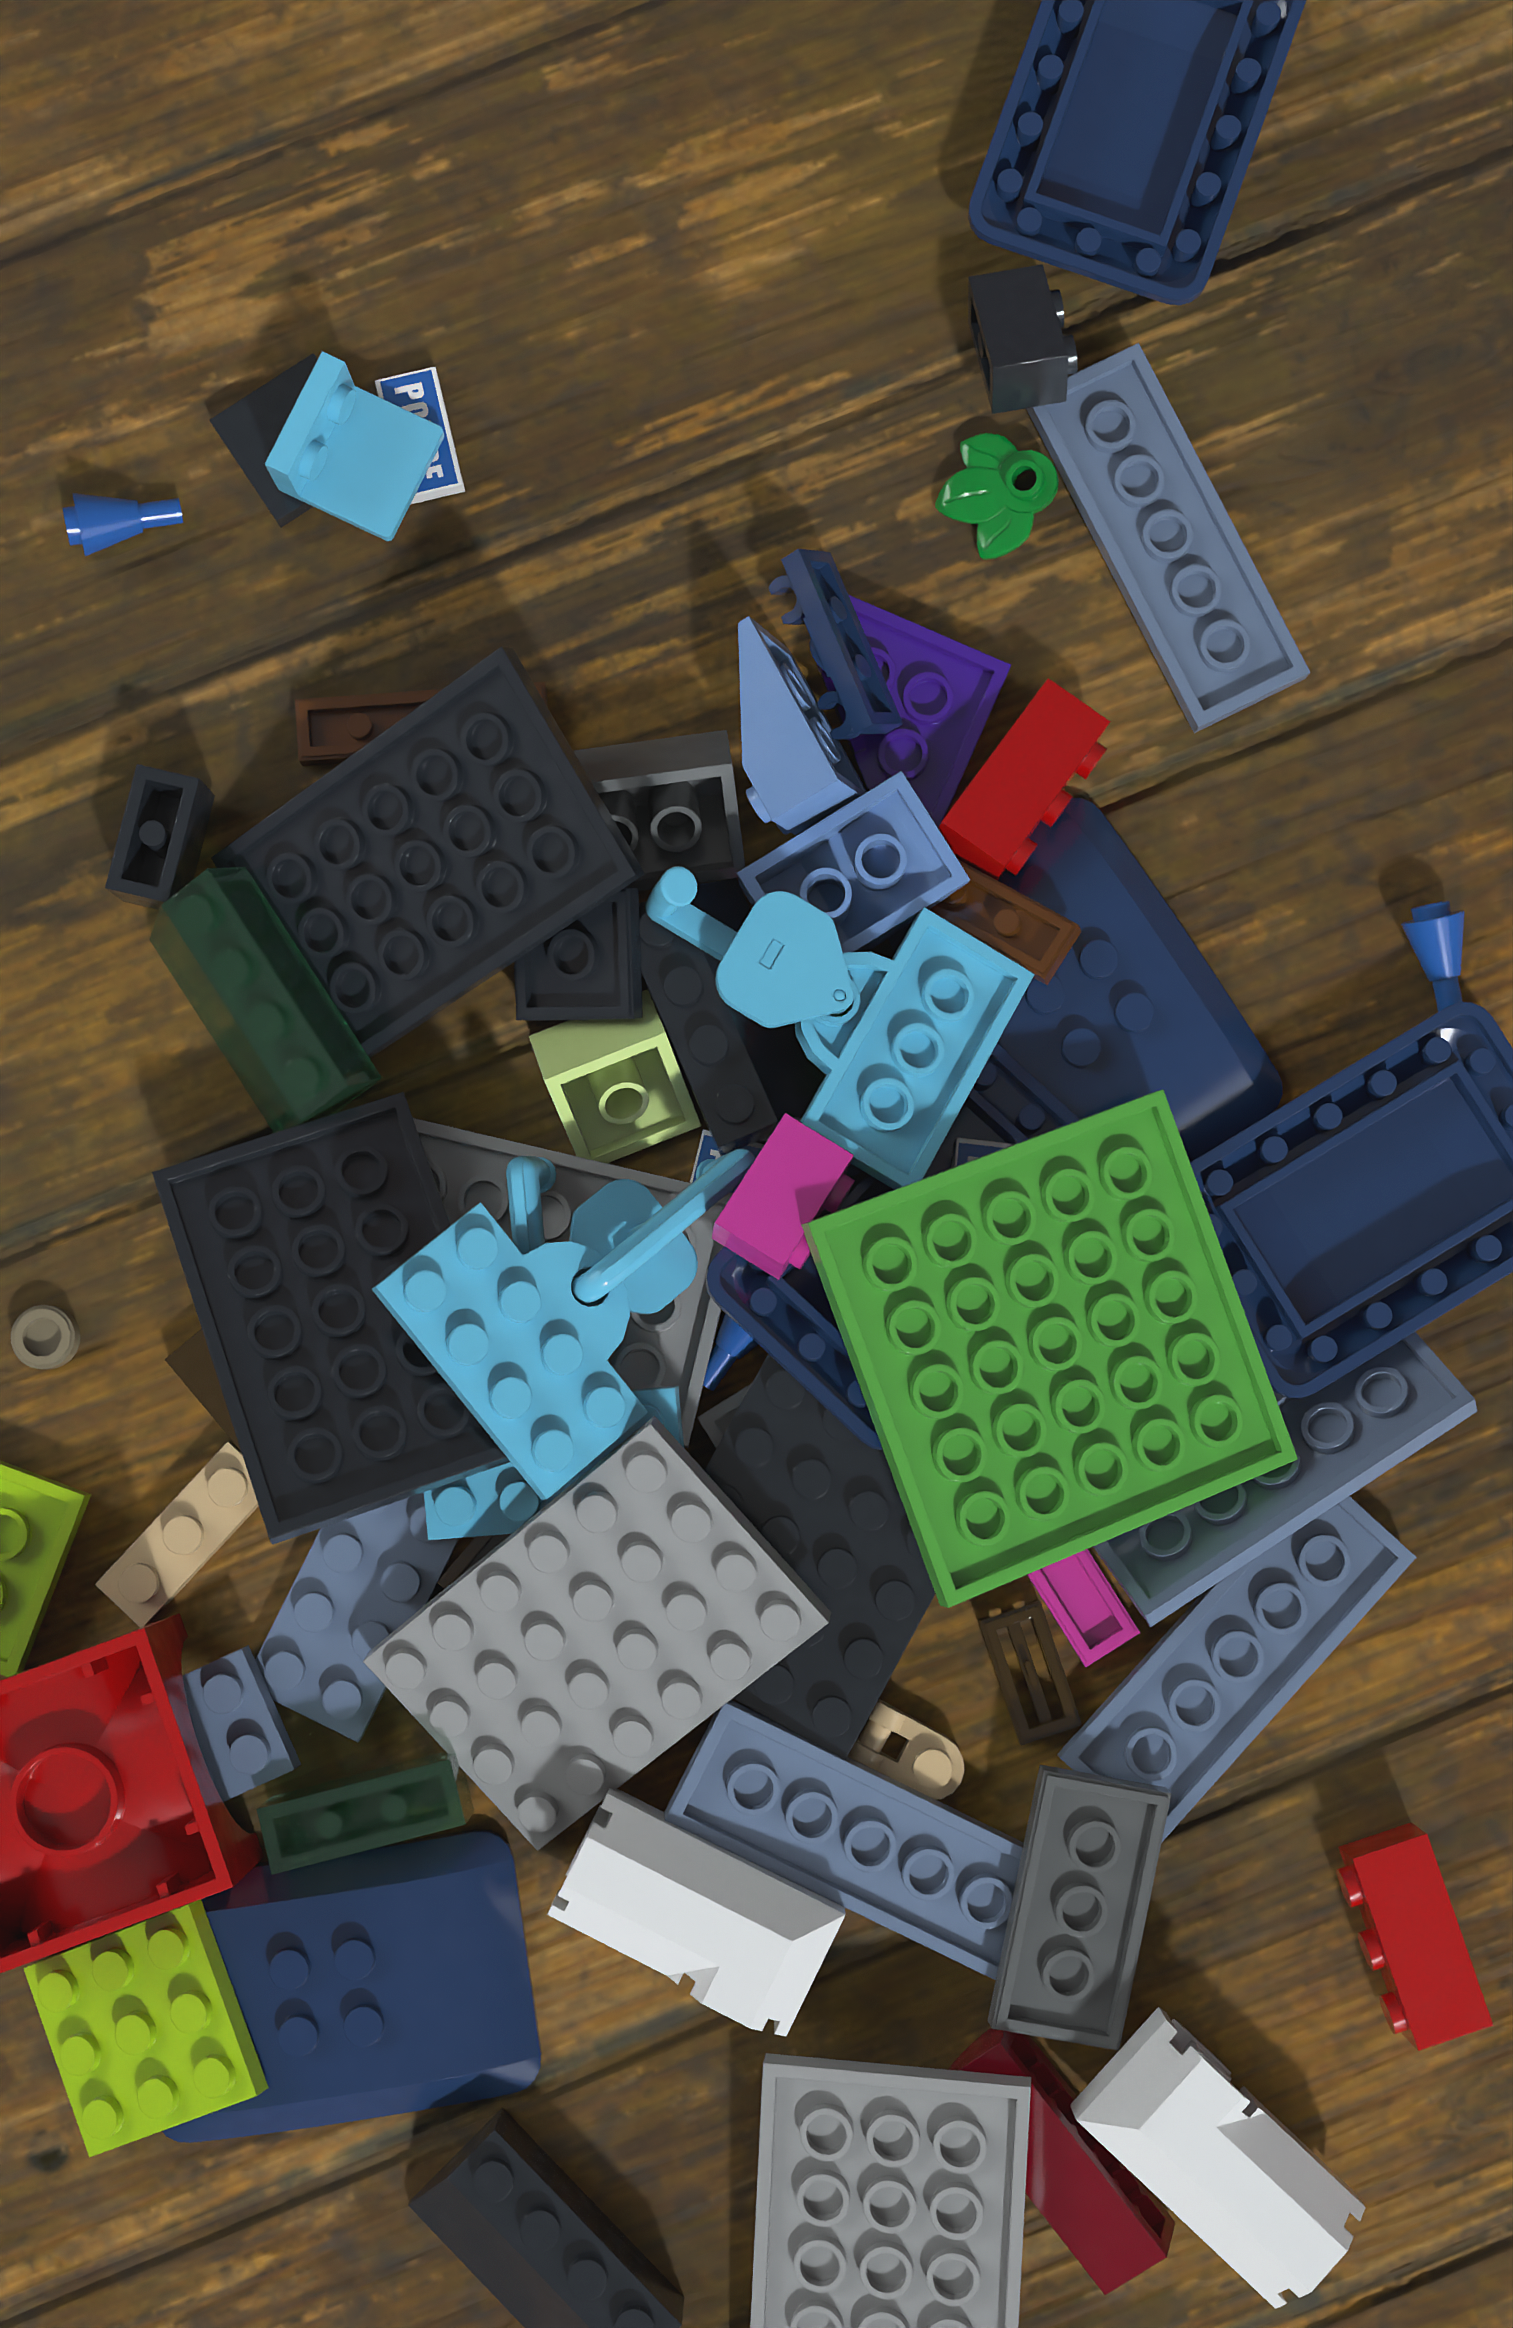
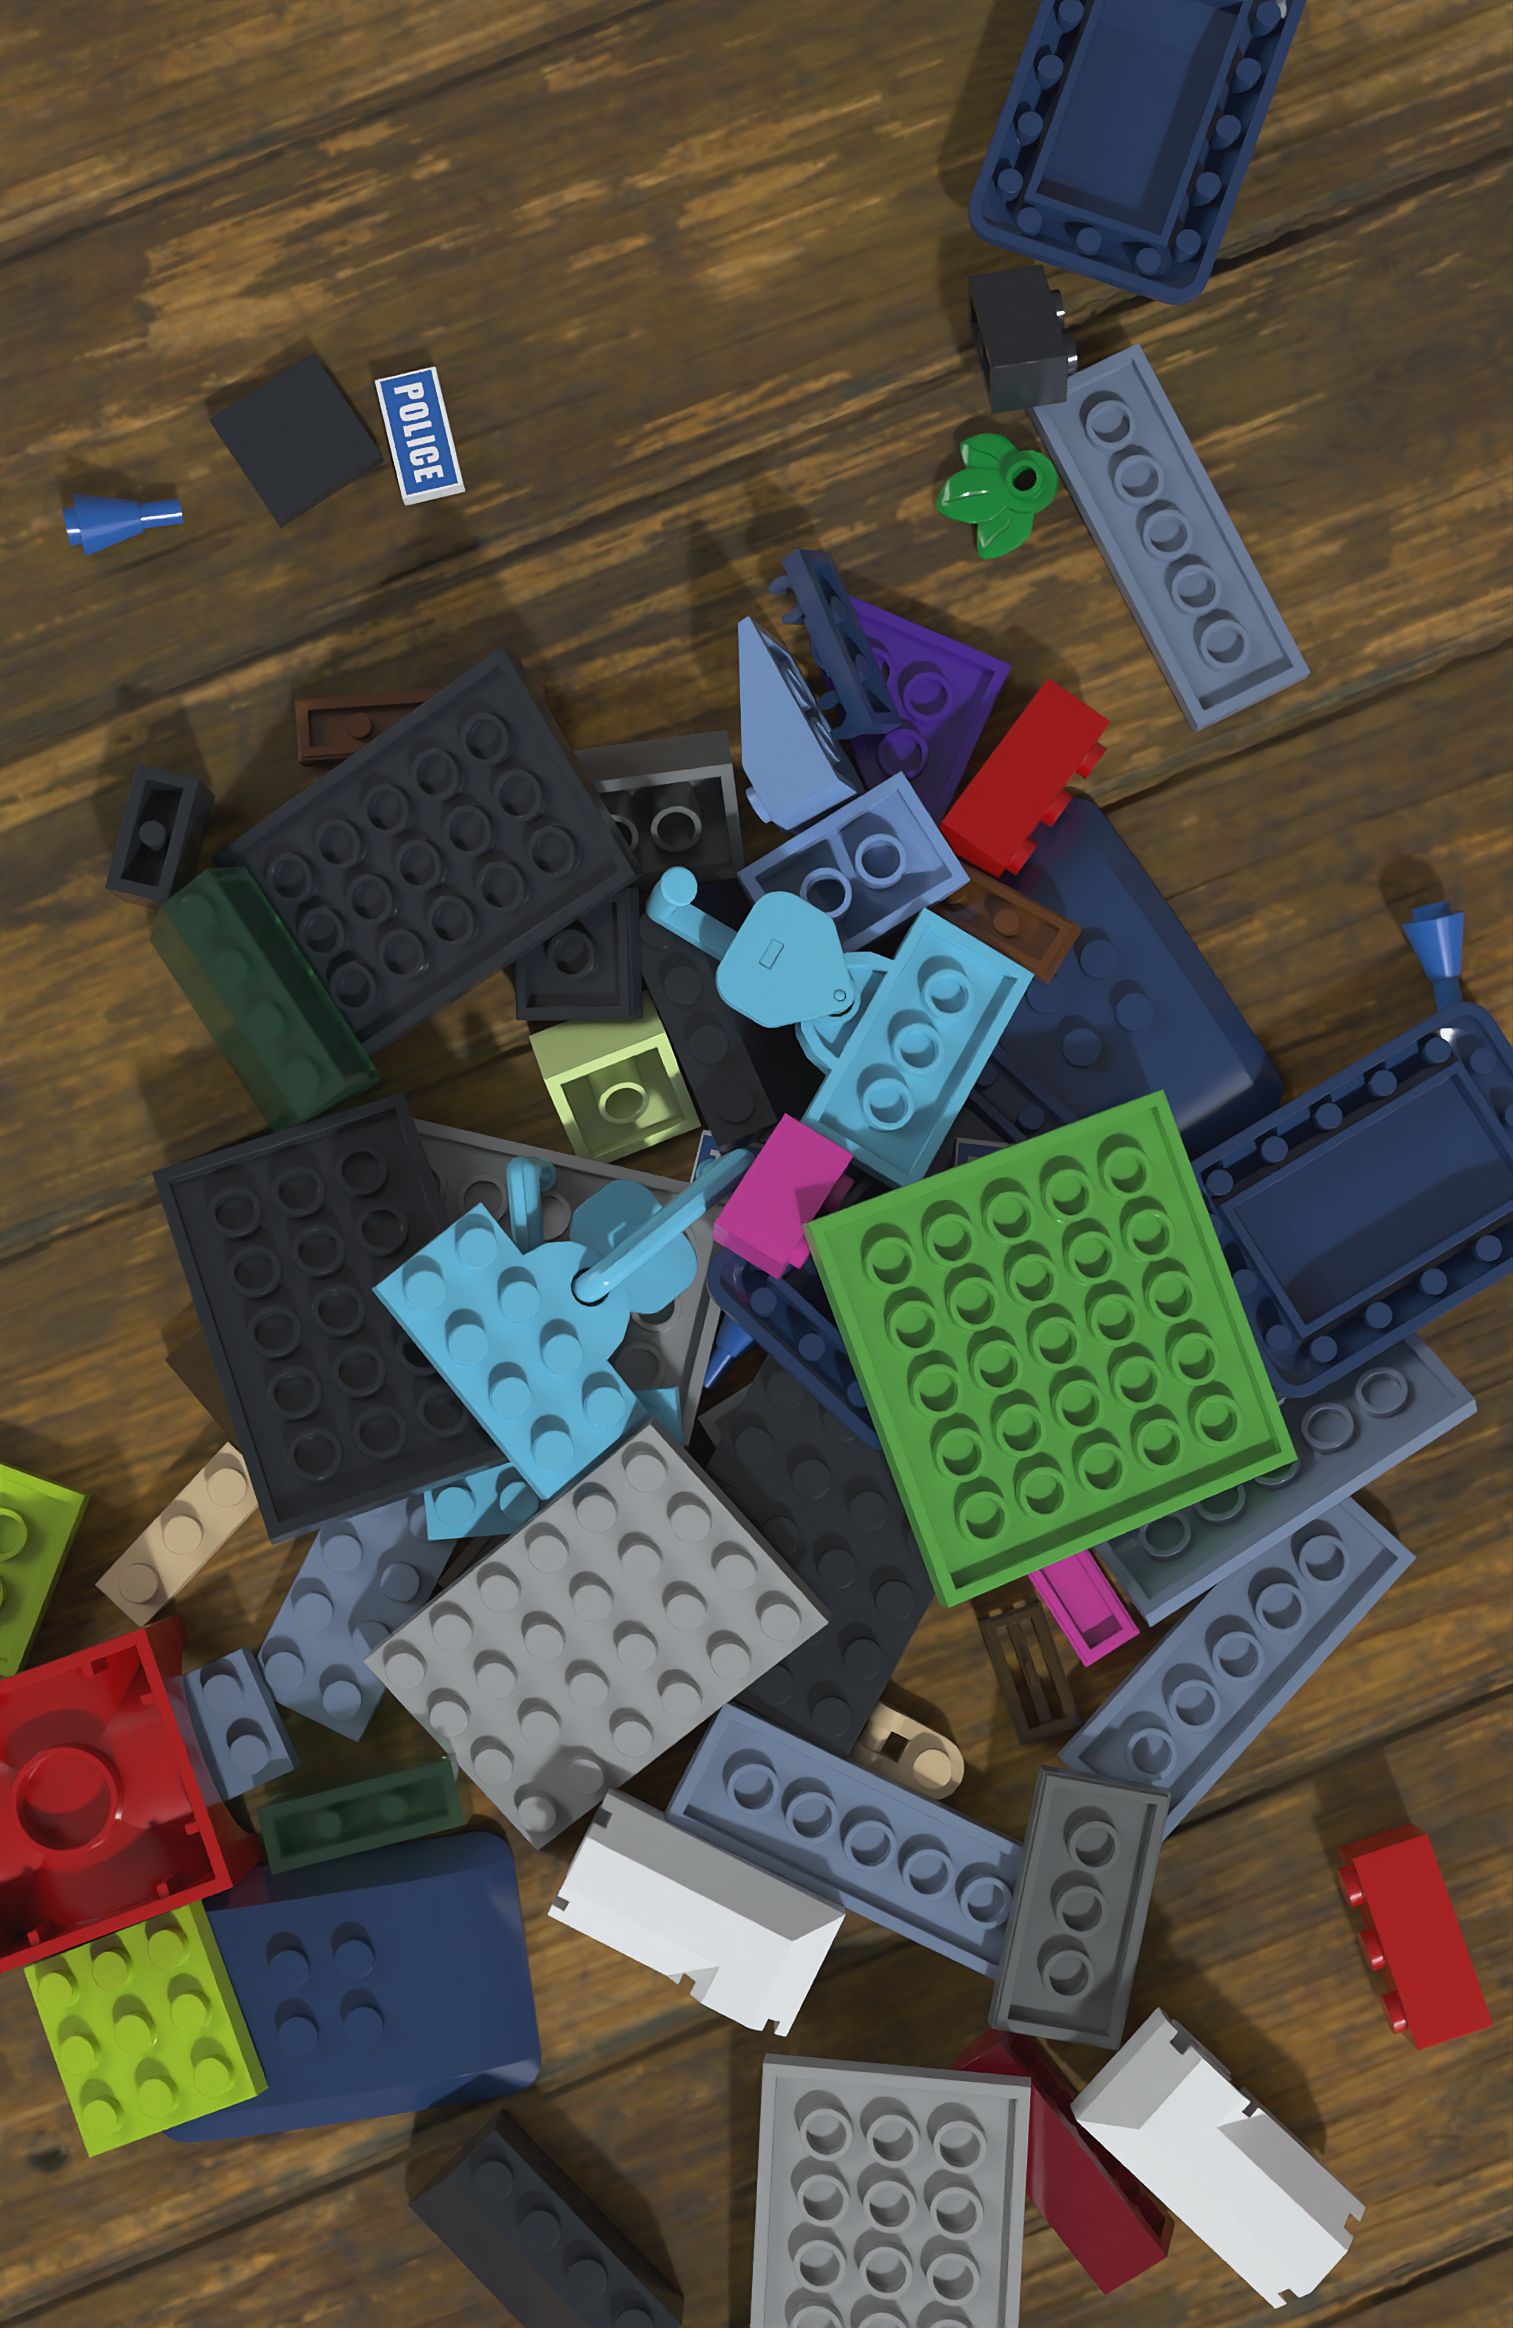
(45, 1337): dark tan tile -> none
(352, 451): medium azure bracket -> none

